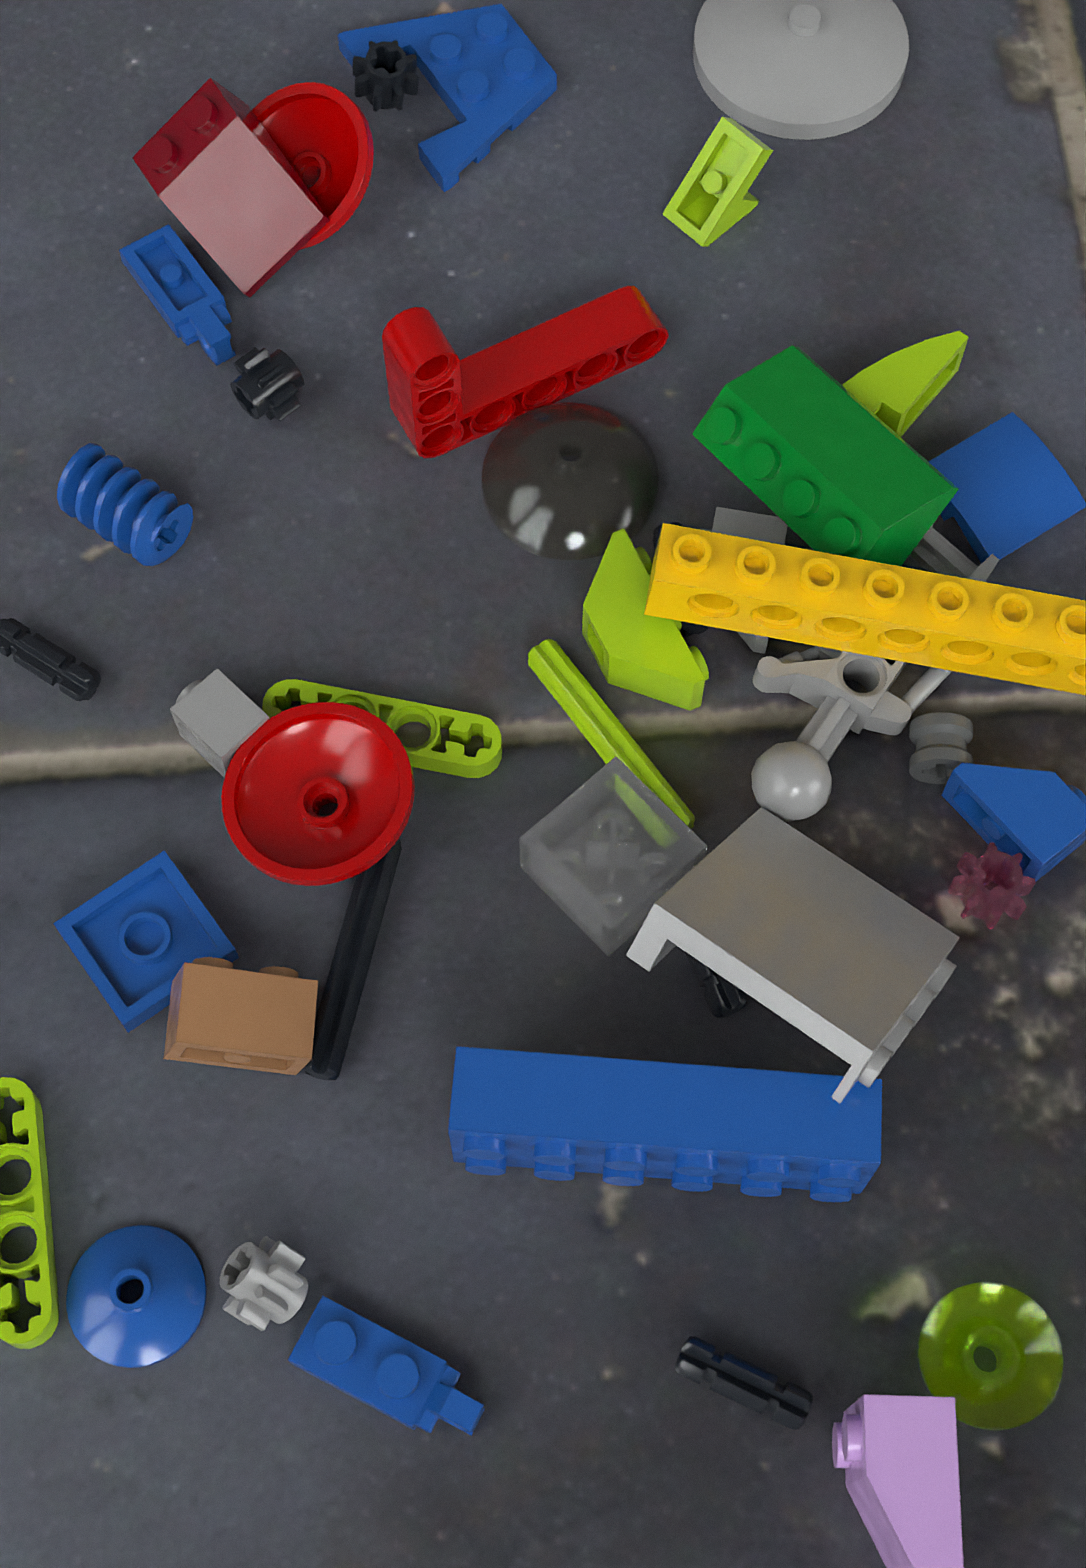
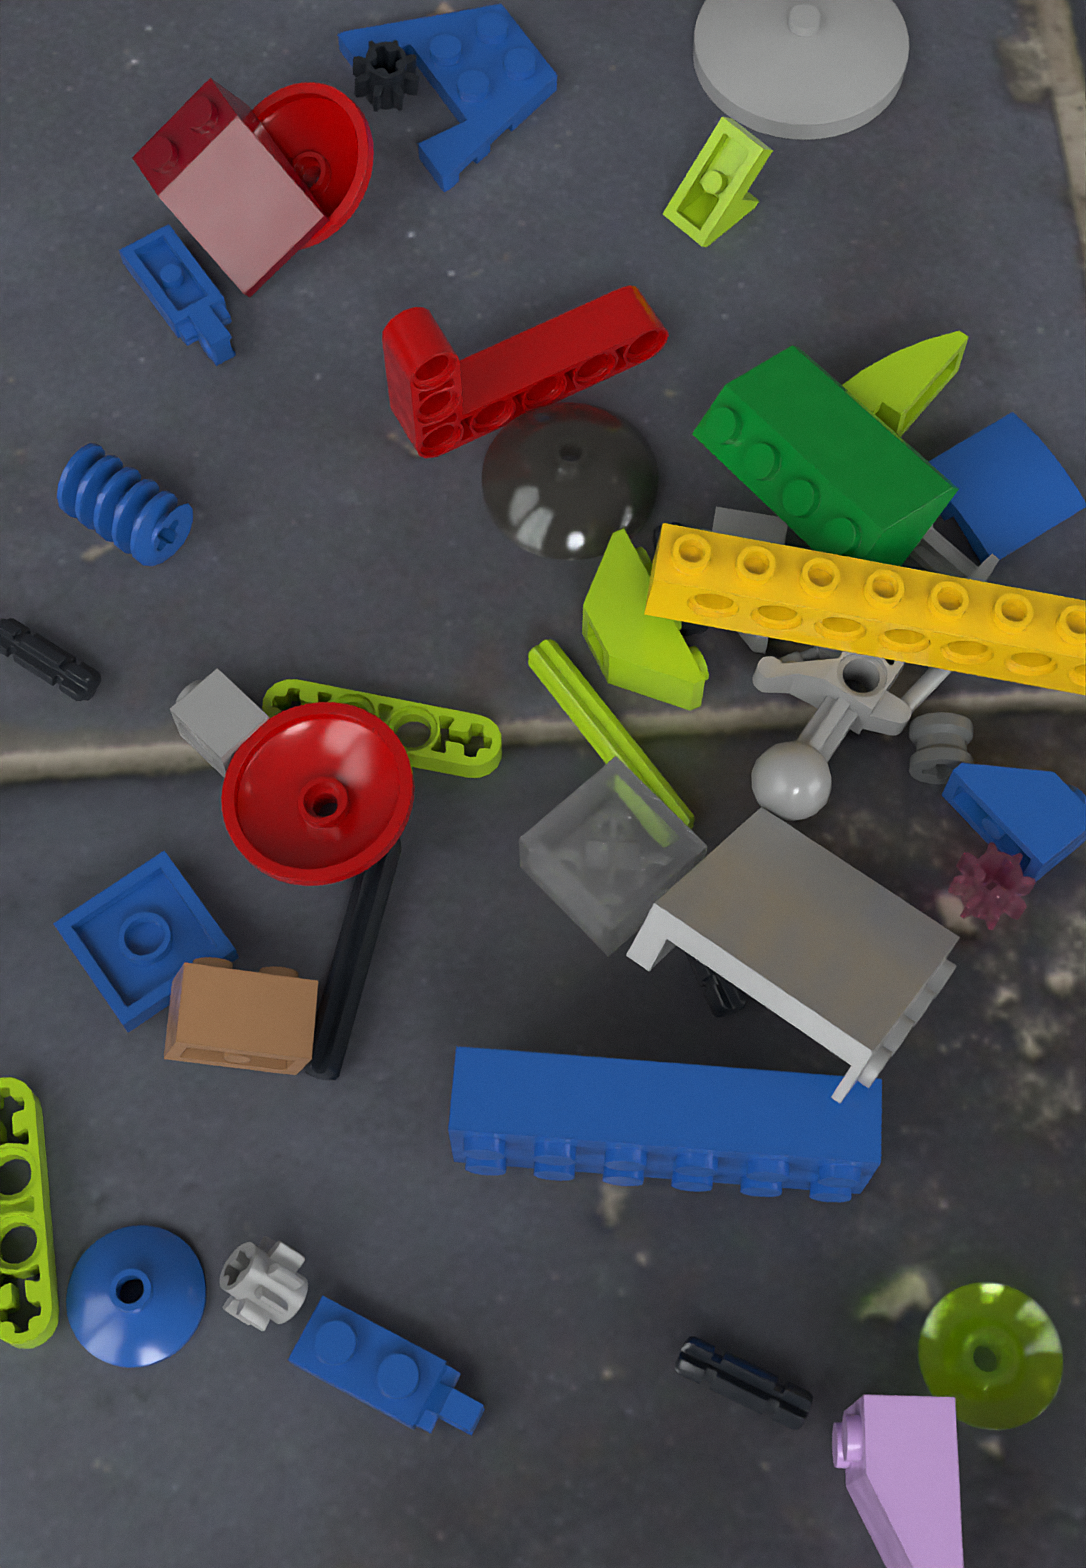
(267, 384): black gear -> none

